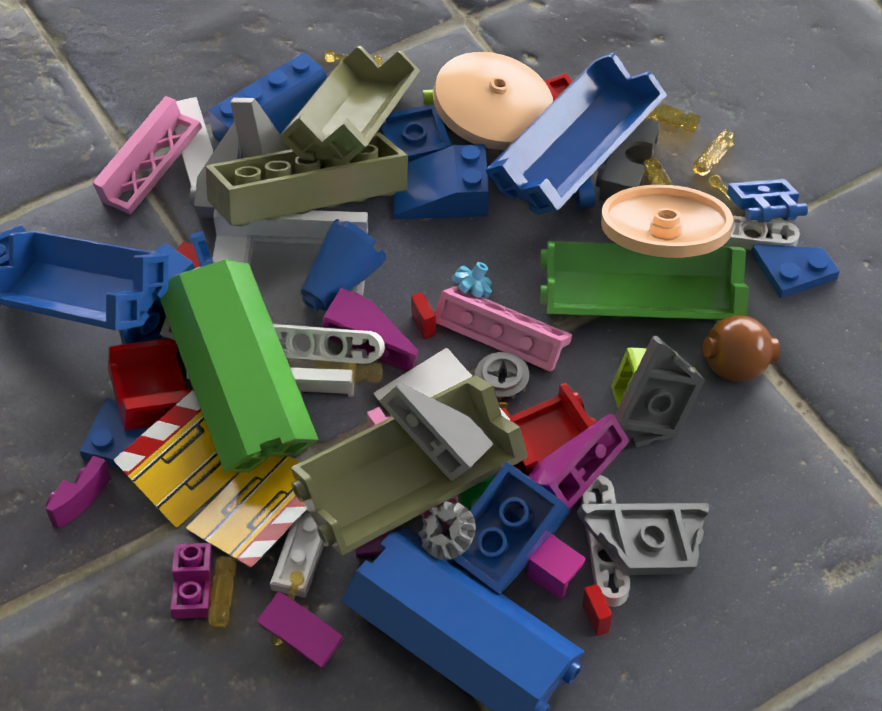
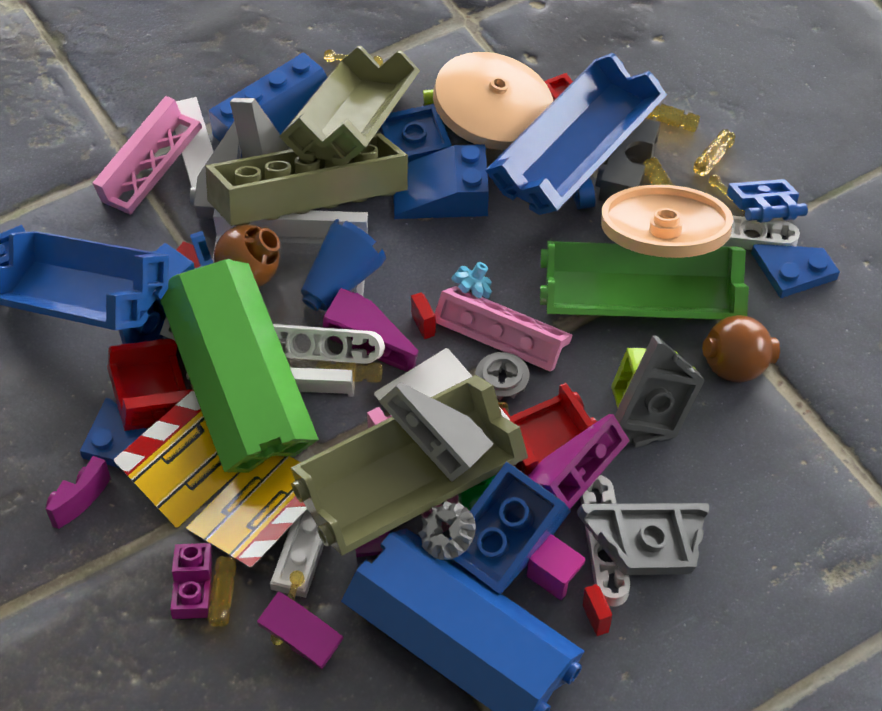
(251, 246): none -> dark orange brick

